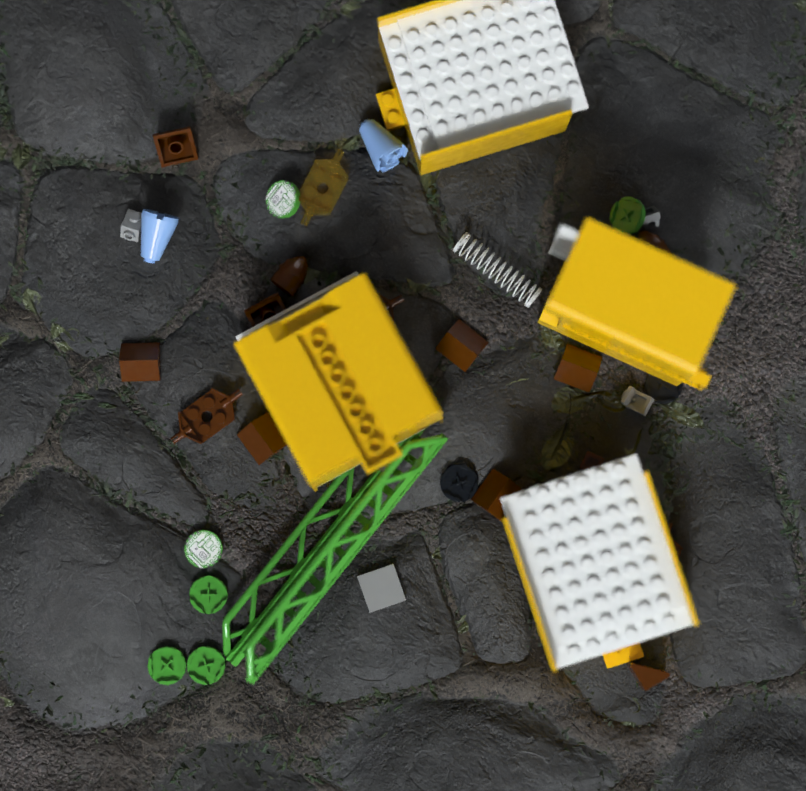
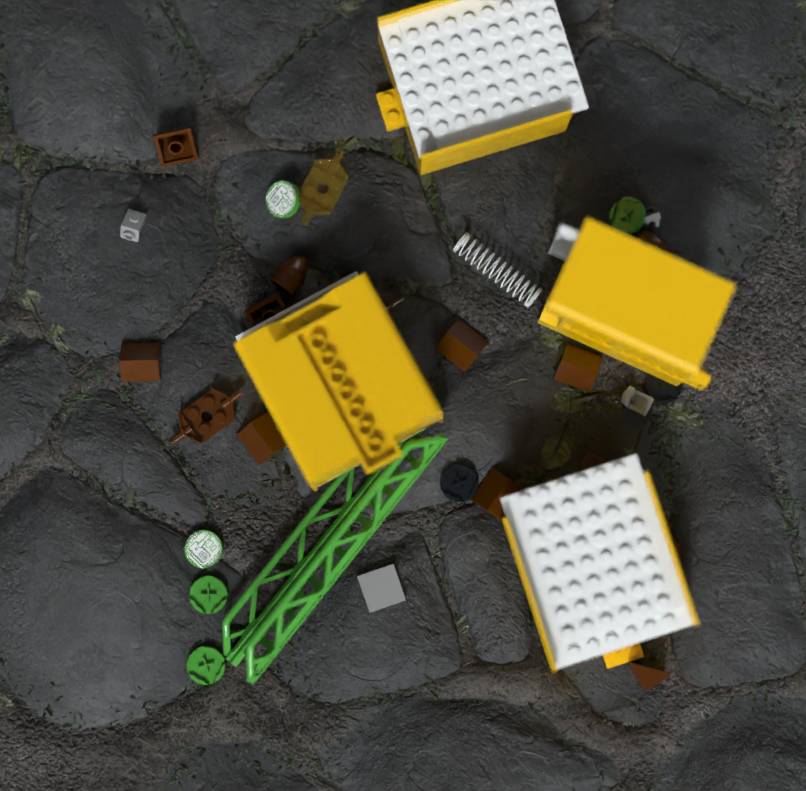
(156, 233): light blue cone -> none
(167, 665): bright green tile -> none
(381, 145): light blue cone -> none

